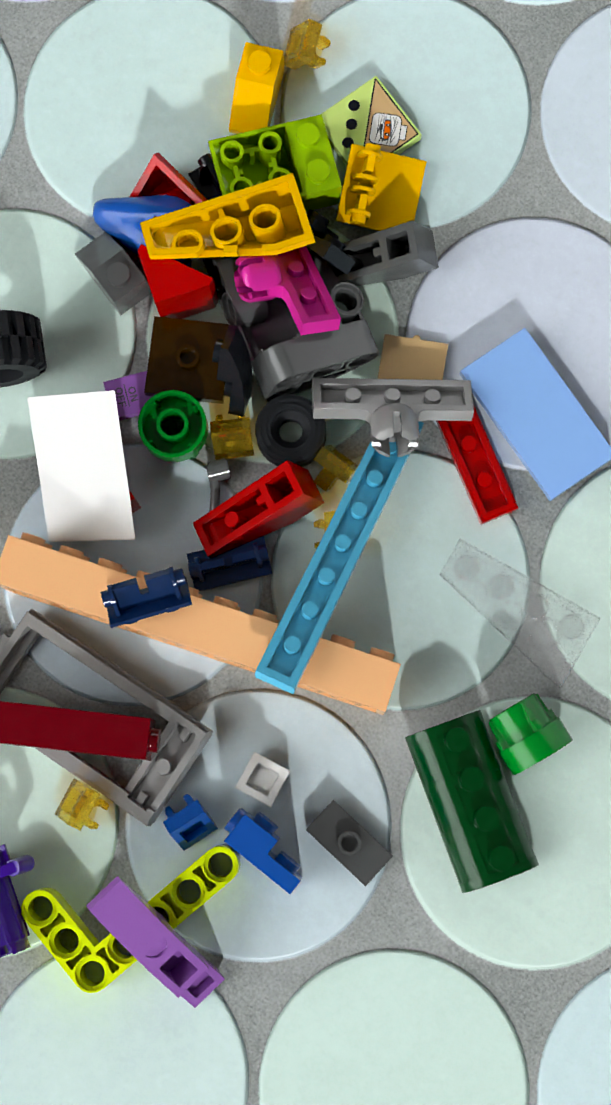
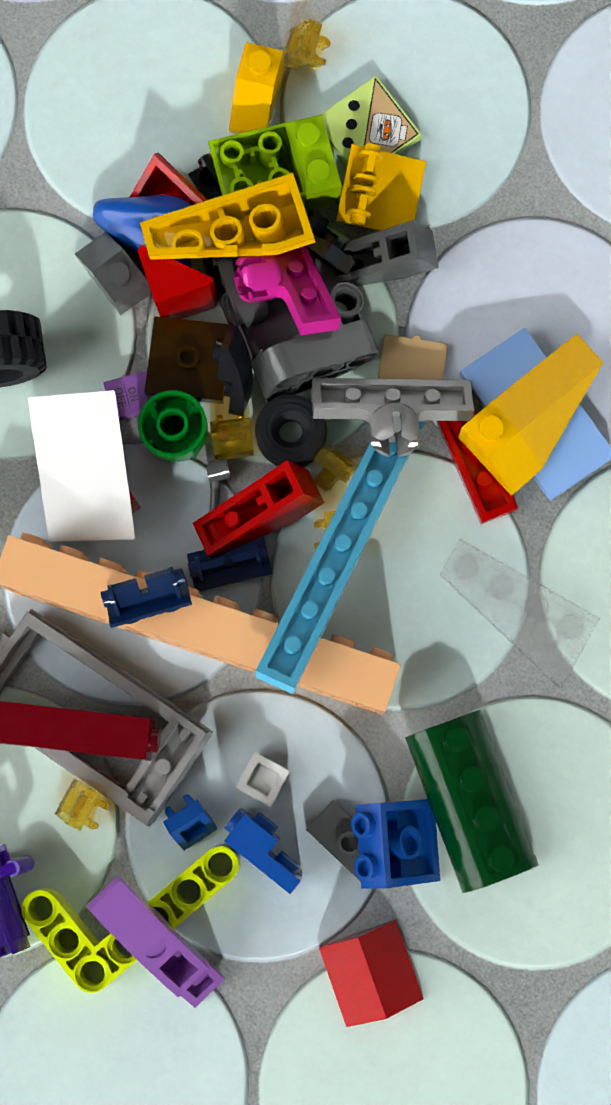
(371, 974): none -> red slope
(396, 844): none -> blue plate
(527, 420): none -> yellow wedge
(528, 733): green piece -> none

